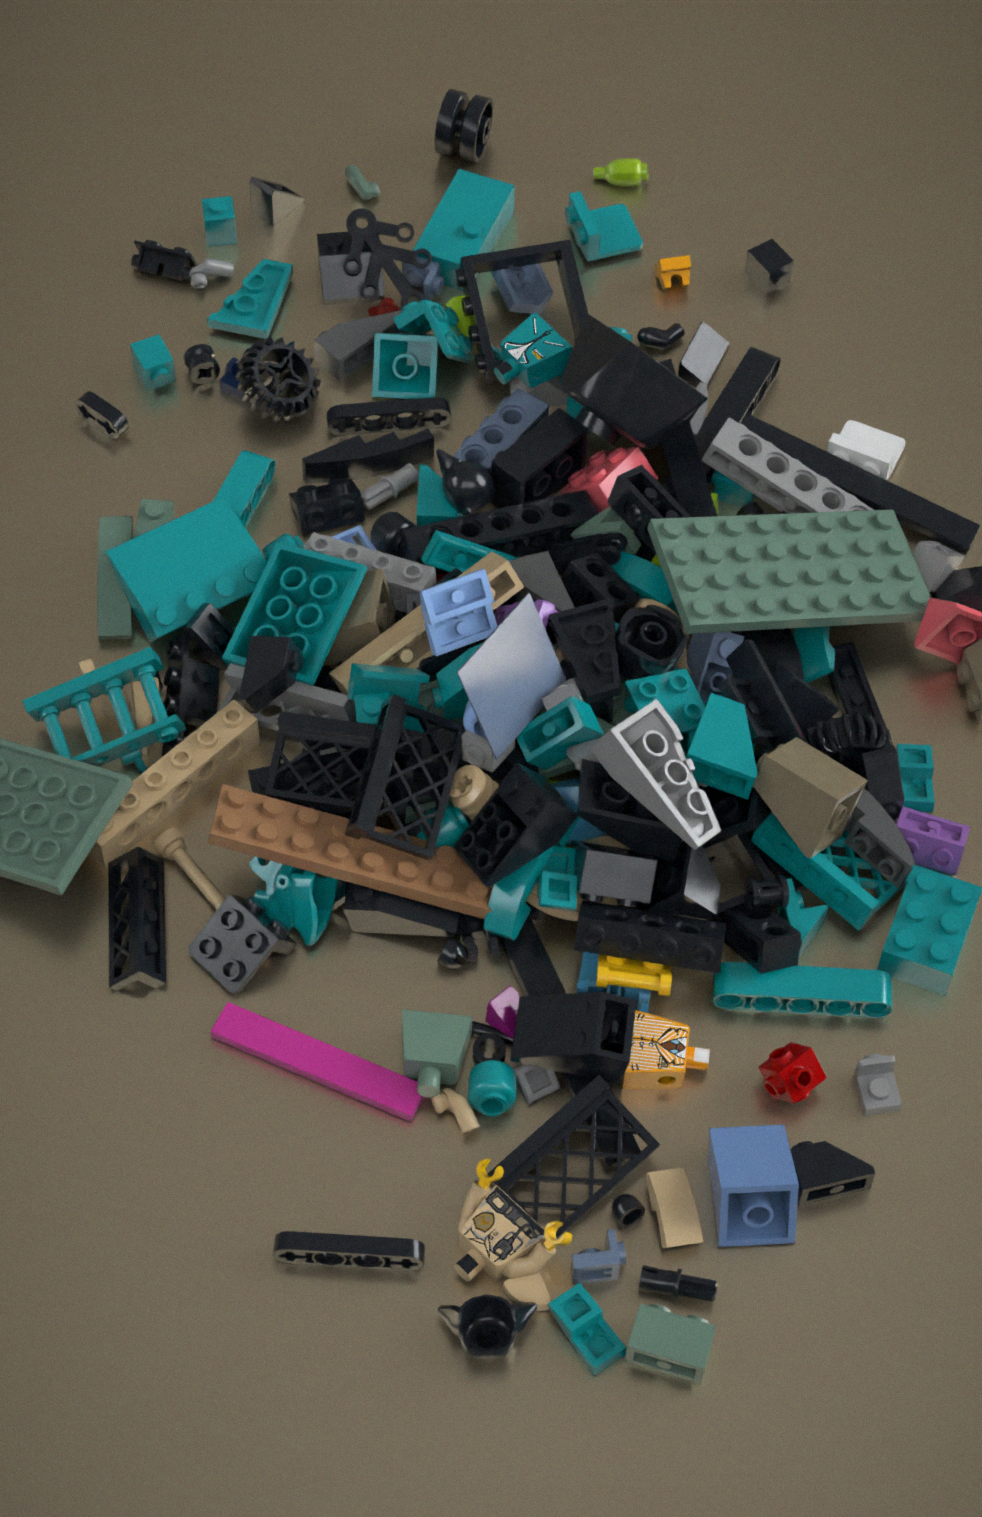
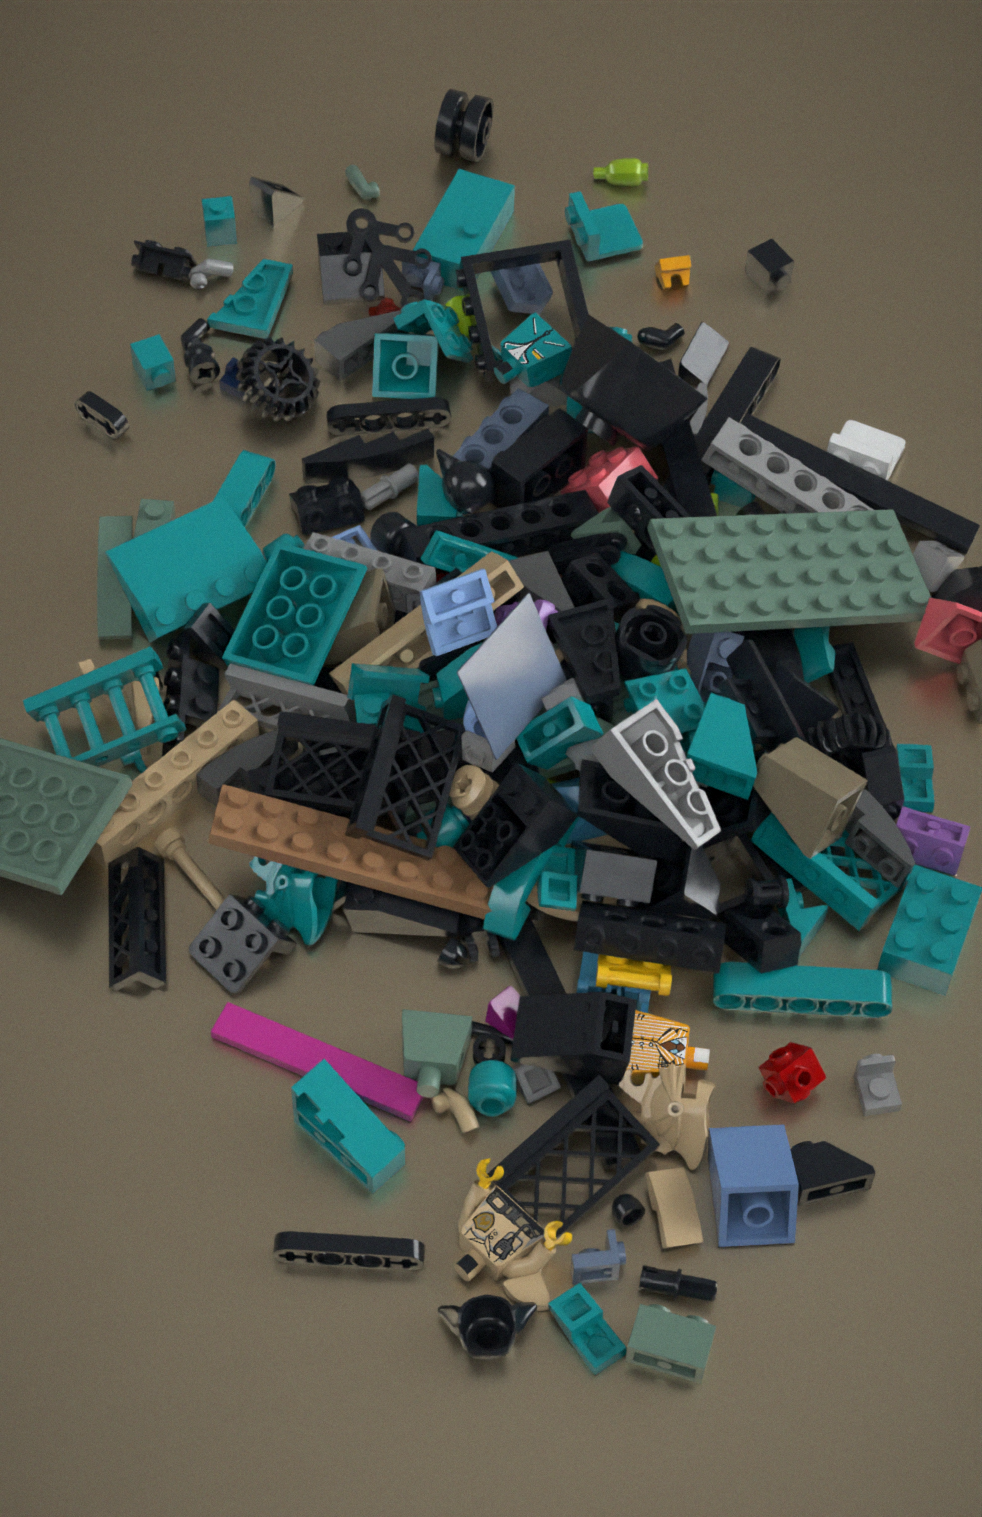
(194, 333): none -> black arm
(234, 764): none -> dark grey slope
(268, 670): black slope -> none
(346, 1127): none -> teal wedge
(671, 1116): none -> tan helmet

